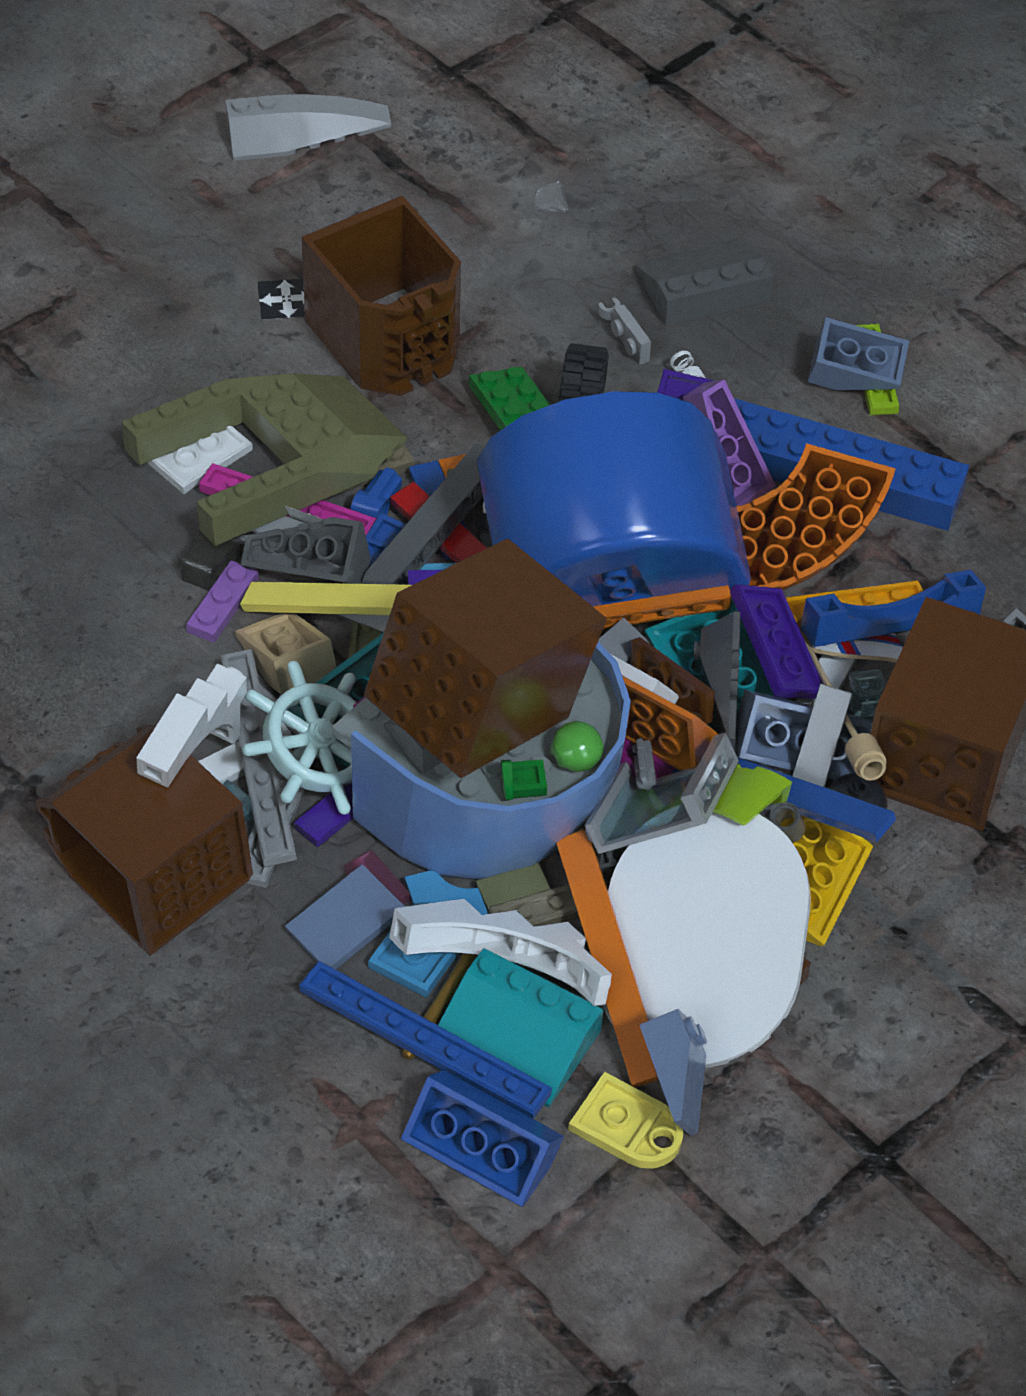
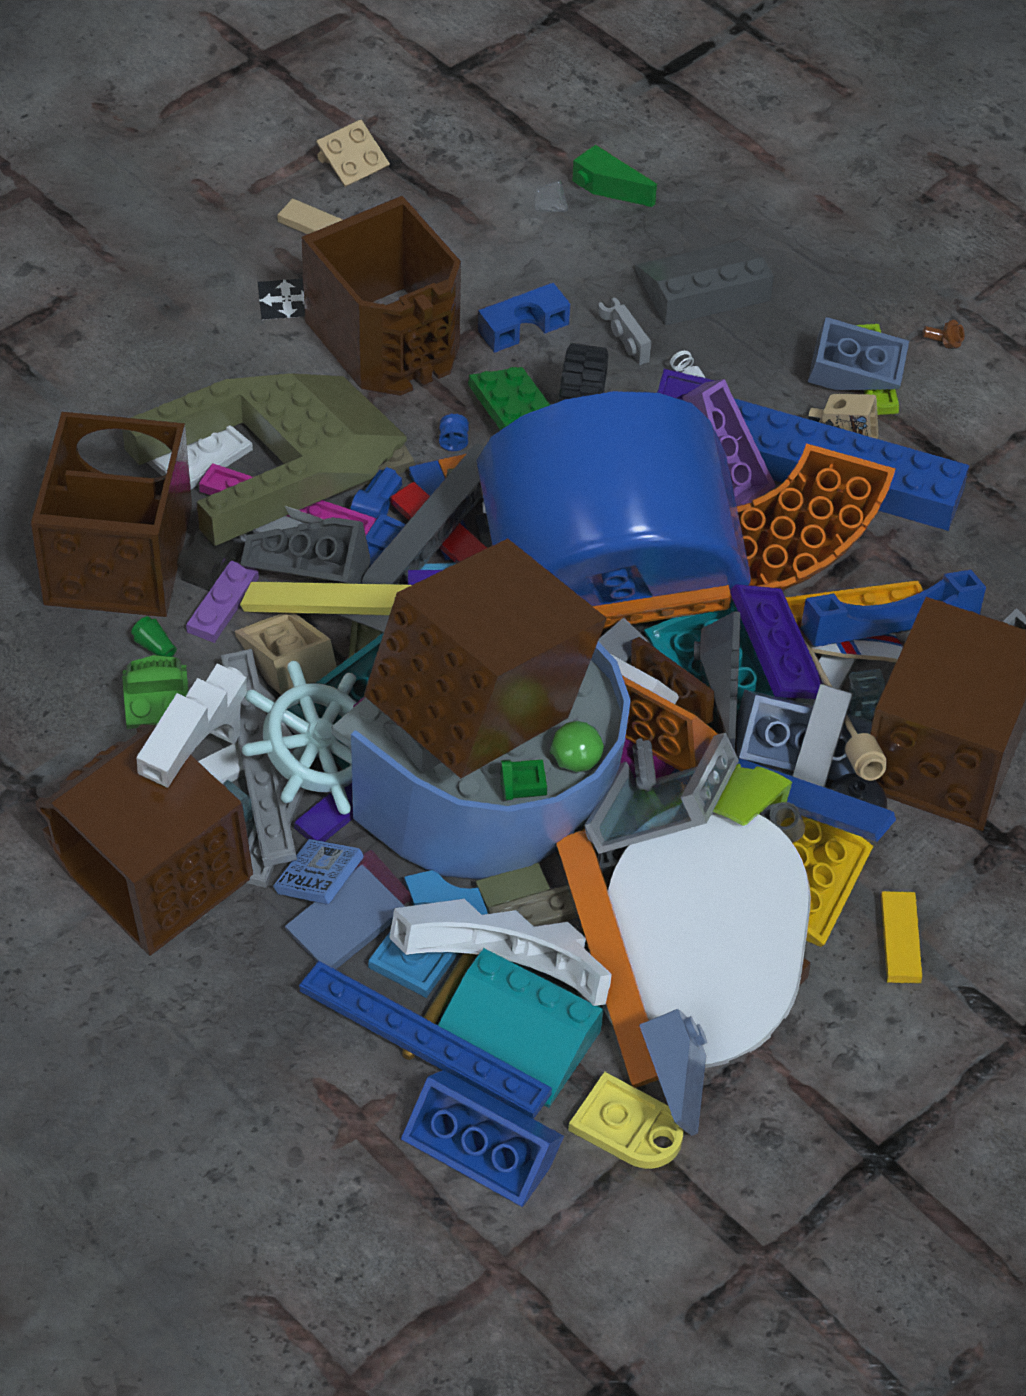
(111, 536): none -> reddish brown container
(151, 636): none -> green cone
(151, 687): none -> bright green piece
(284, 123): light grey wedge -> none
(305, 217): none -> tan tile
(318, 871): none -> medium blue tile
(352, 153): none -> tan hinge
(453, 432): none -> blue wheel
(543, 307): none -> blue arch
(611, 178): none -> green slope
(849, 412): none -> tan torso
(901, 937): none -> yellow tile
(951, 335): none -> dark orange plate

